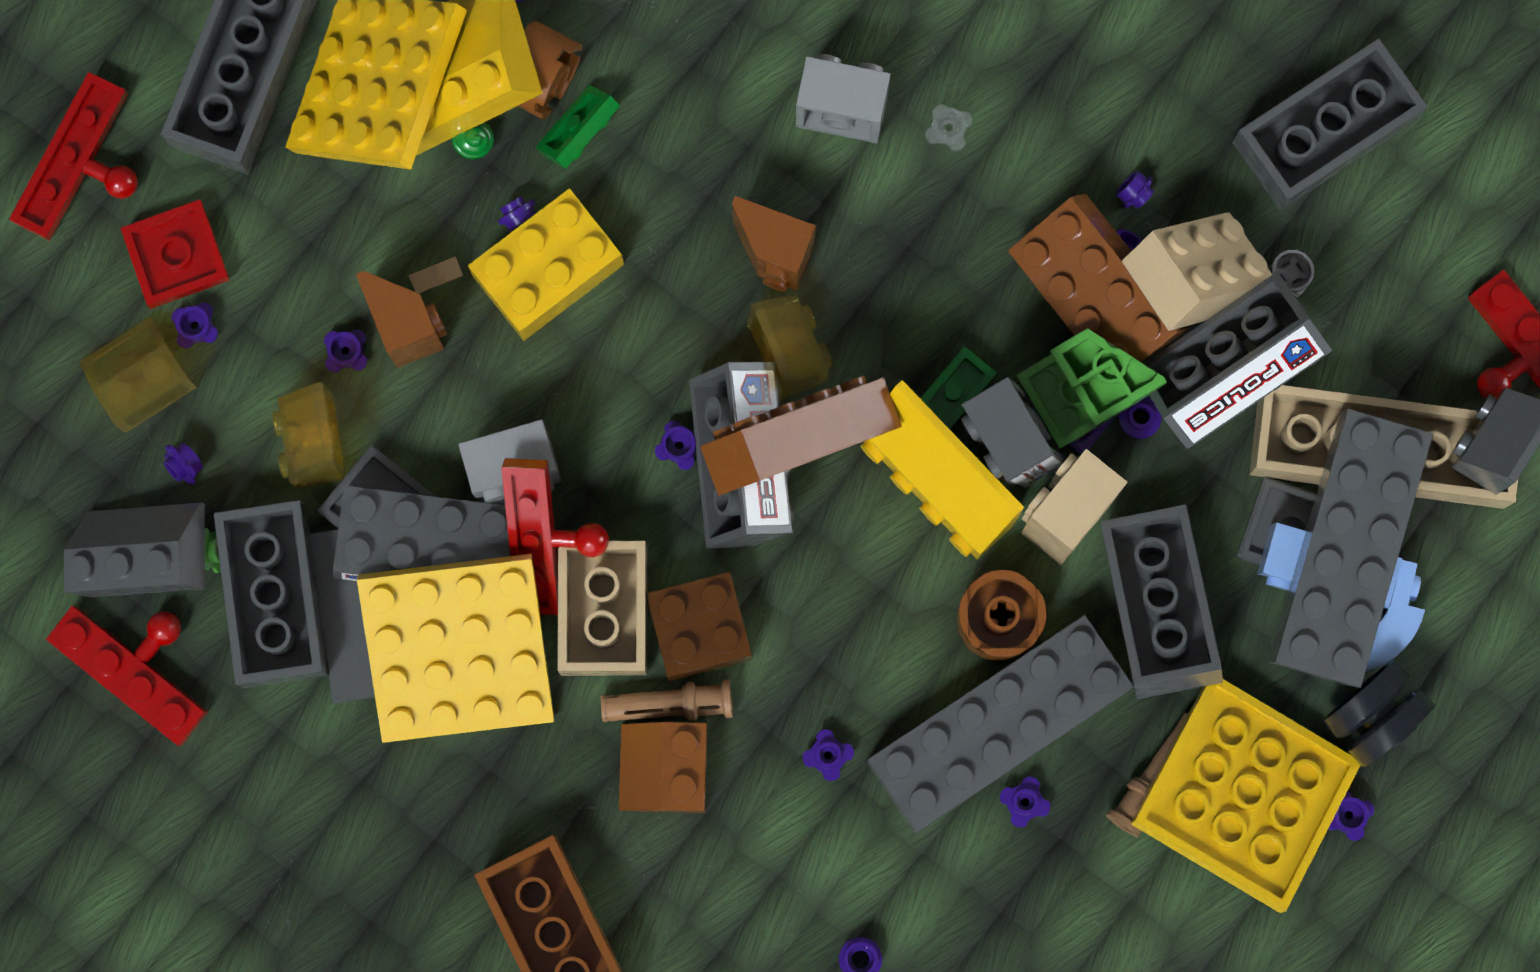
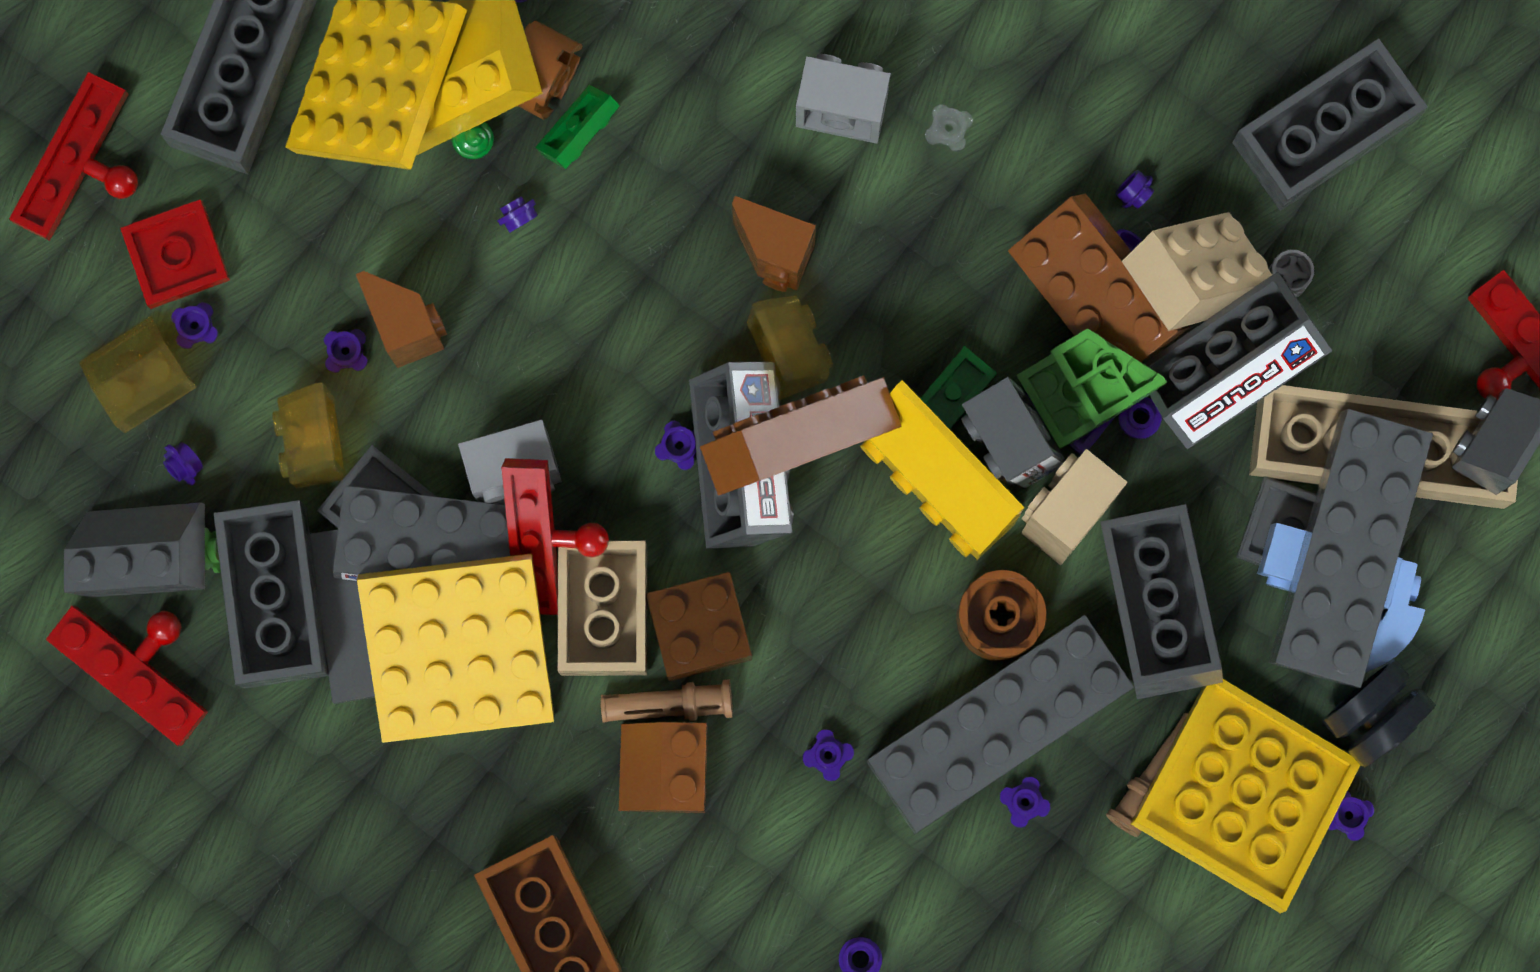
(436, 275): tan piece -> none
(546, 264): yellow brick -> none

